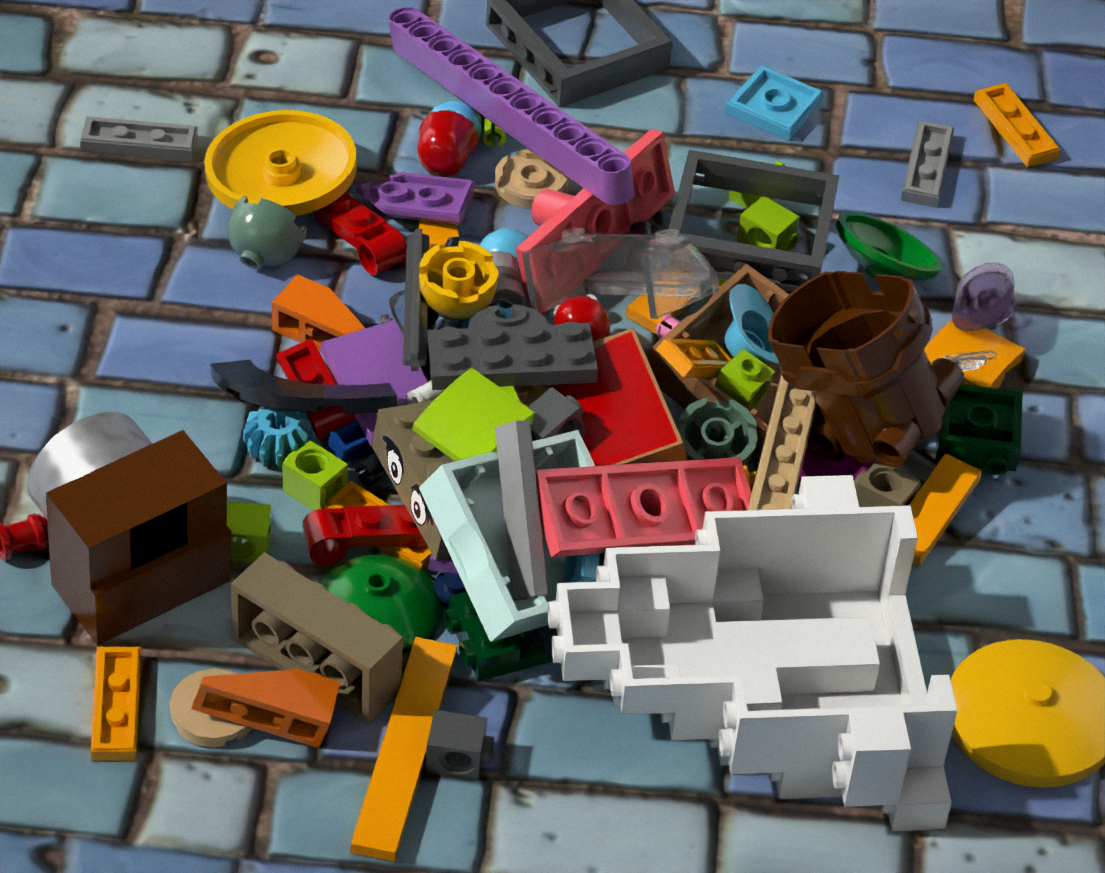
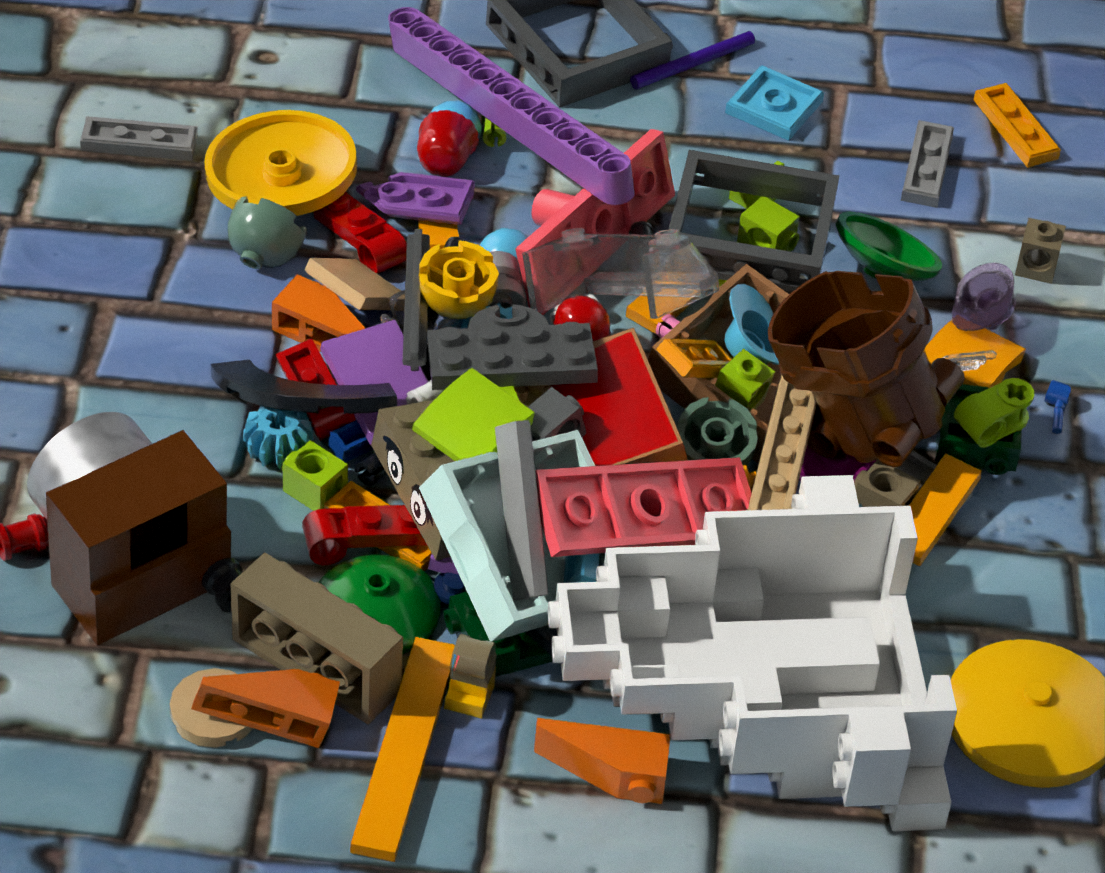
(116, 704): light orange tile -> none
(218, 581): none -> black wheel
(249, 529): lime brick -> none
(352, 282): none -> tan tile
(458, 745): dark grey brick -> none
(471, 676): none -> leg
(524, 176): tan tile -> none
(614, 759): none -> orange slope
(692, 60): none -> dark purple bar
(996, 411): none -> lime piece
(1040, 250): none -> dark tan brick
(1058, 395): none -> blue hand

